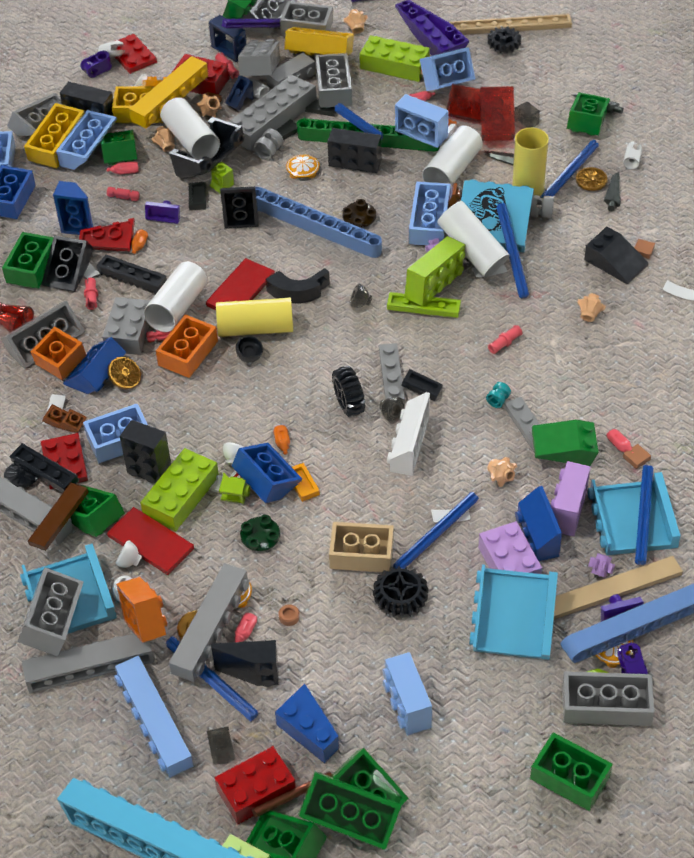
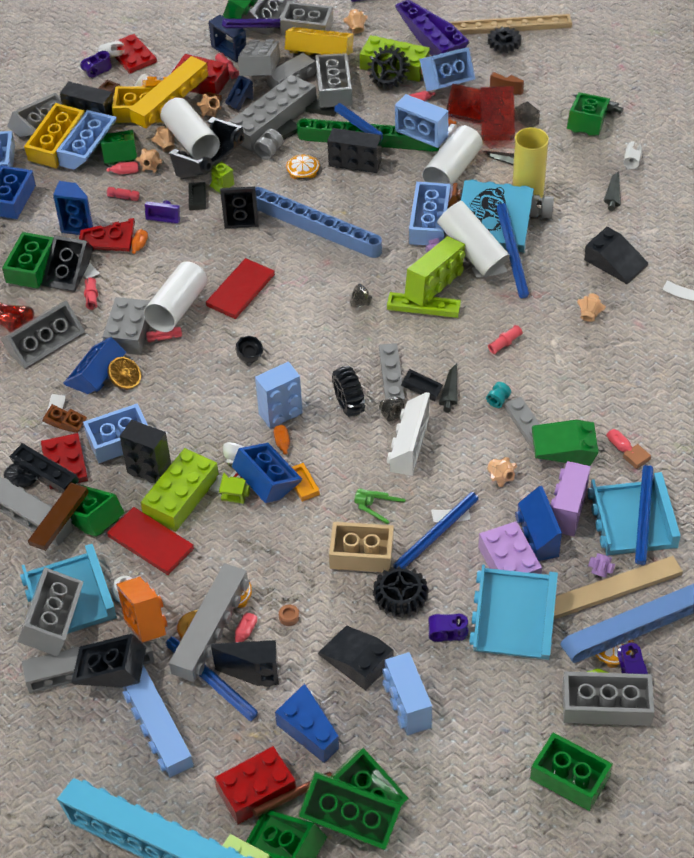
(58, 353): orange brick -> none
(109, 86): none -> reddish brown tile
(110, 662): none -> black slope
(128, 556): white brick -> none
(131, 273): black gear -> none
(149, 159): none -> light nougat rock
(187, 346): orange brick -> none
(220, 745): clear smoke brick -> none
(254, 317): light yellow piece -> none
(259, 89): white piece -> none
(260, 533): dark green dish -> none
(279, 395): none -> light blue brick
(298, 290): black arch -> none
(357, 655): none -> black slope
(359, 213): dark brown dish -> none
(366, 497): none -> bright green plant
(385, 73): none -> black gear
(446, 627): none -> dark purple piece
(449, 393): none -> pearl dark grey bar
(498, 80): none -> dark orange slope
(571, 169): blue axle -> none
(591, 179): pearl gold wheel -> none
(619, 606): dark purple tile -> none
(645, 248): nougat tile -> none

